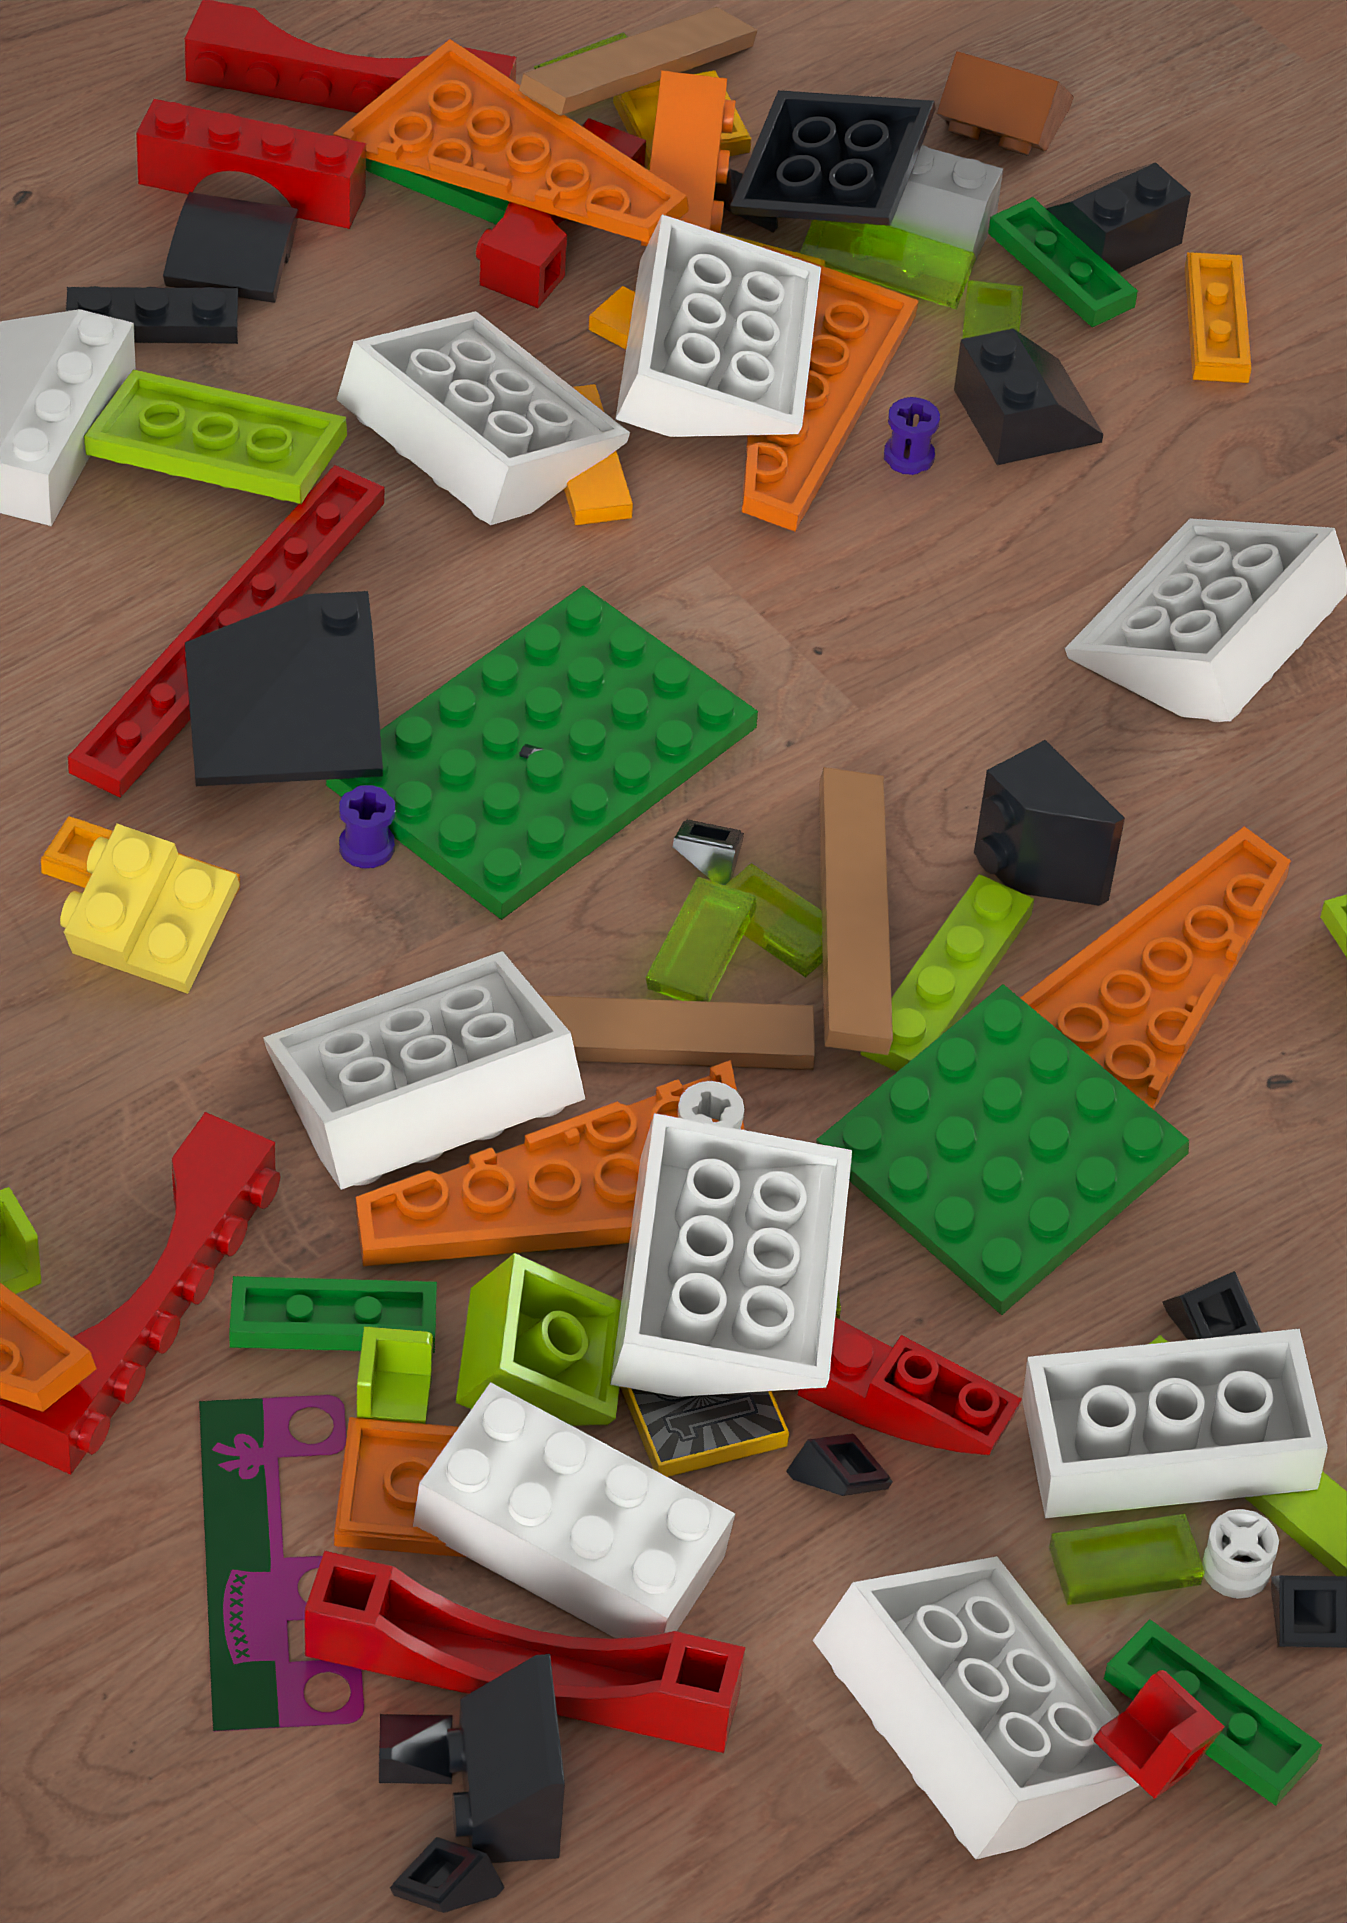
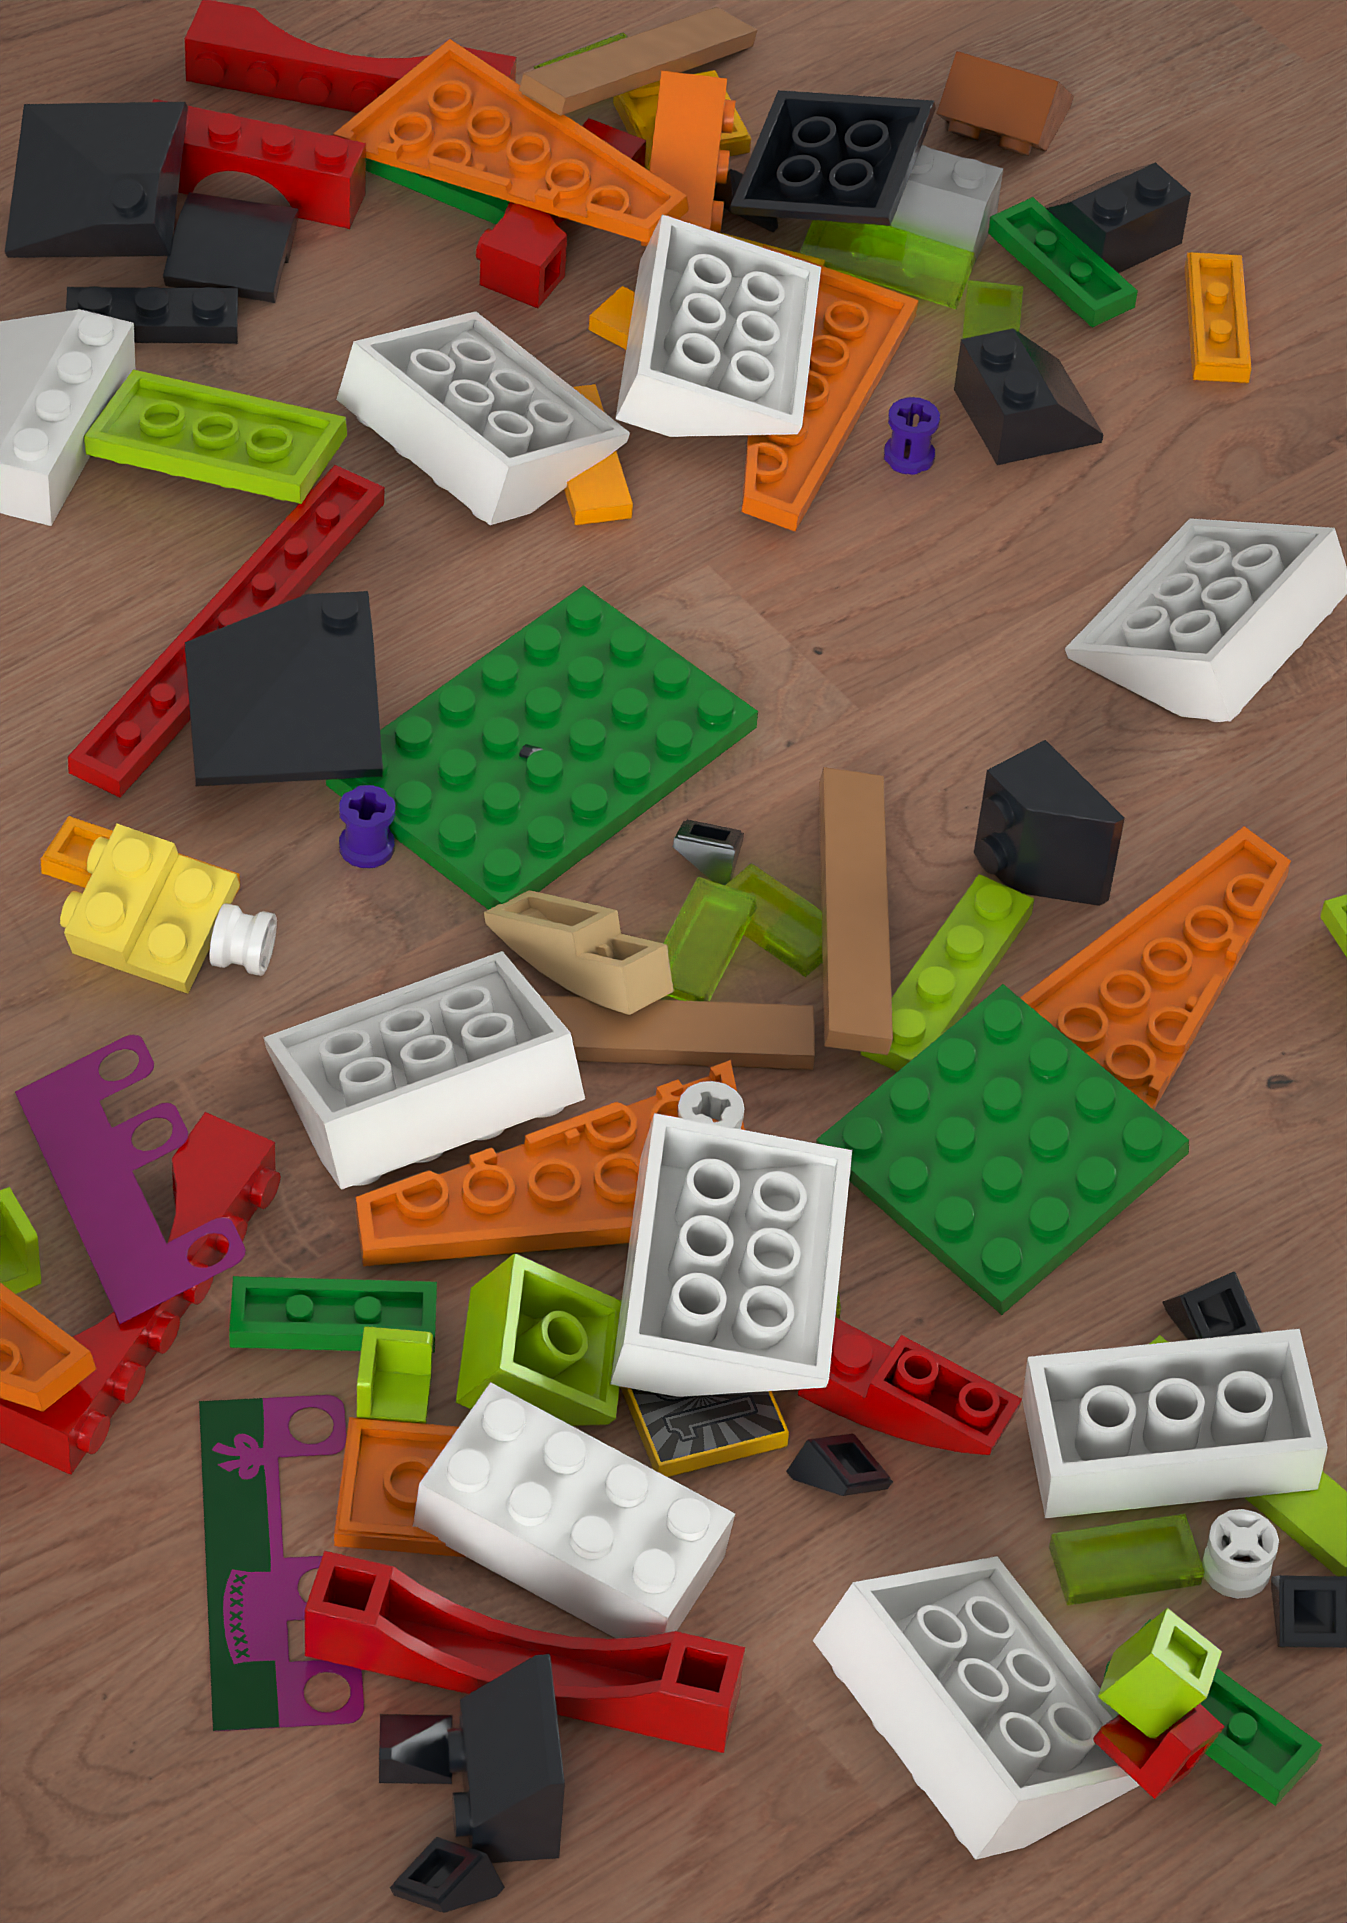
(96, 180): none -> black slope
(99, 1188): none -> magenta piece
(243, 939): none -> white wheel
(584, 950): none -> tan slope
(1160, 1674): none -> lime panel

